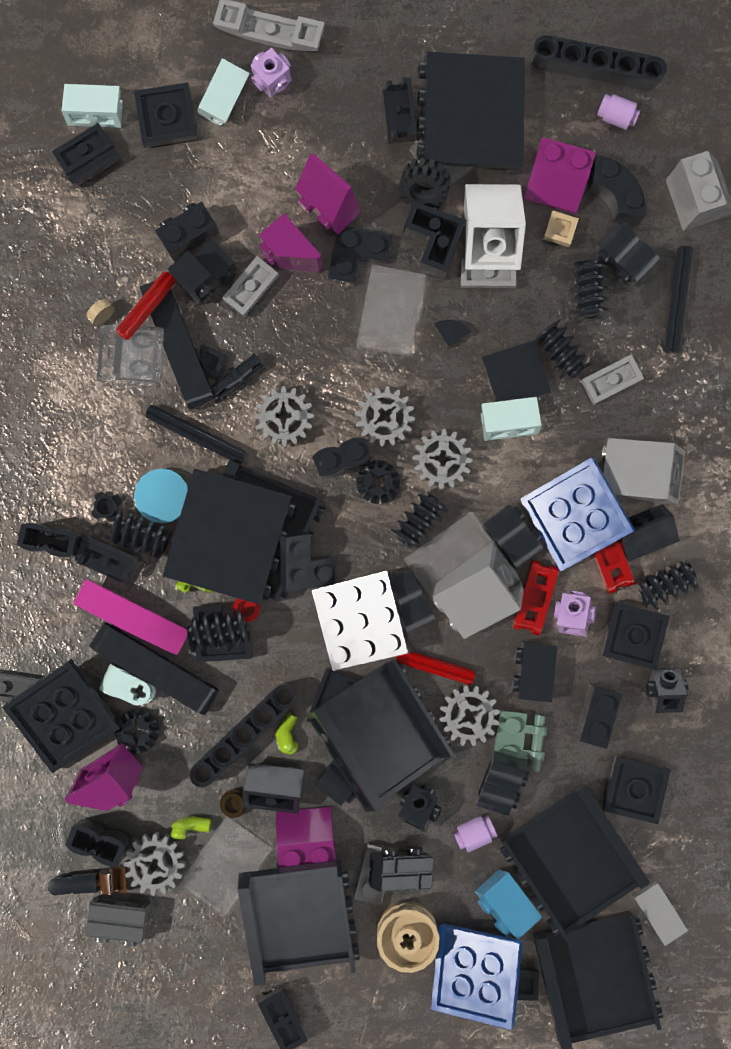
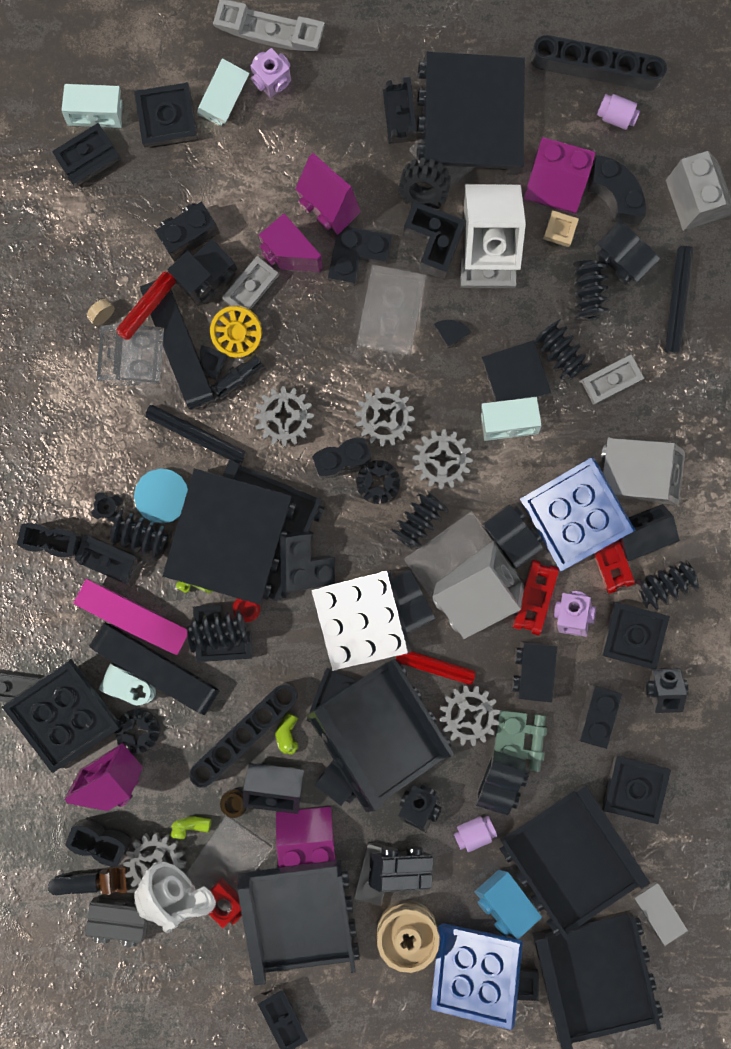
(170, 897): none -> white head
(223, 890): none -> red brick
(236, 331): none -> yellow wheel

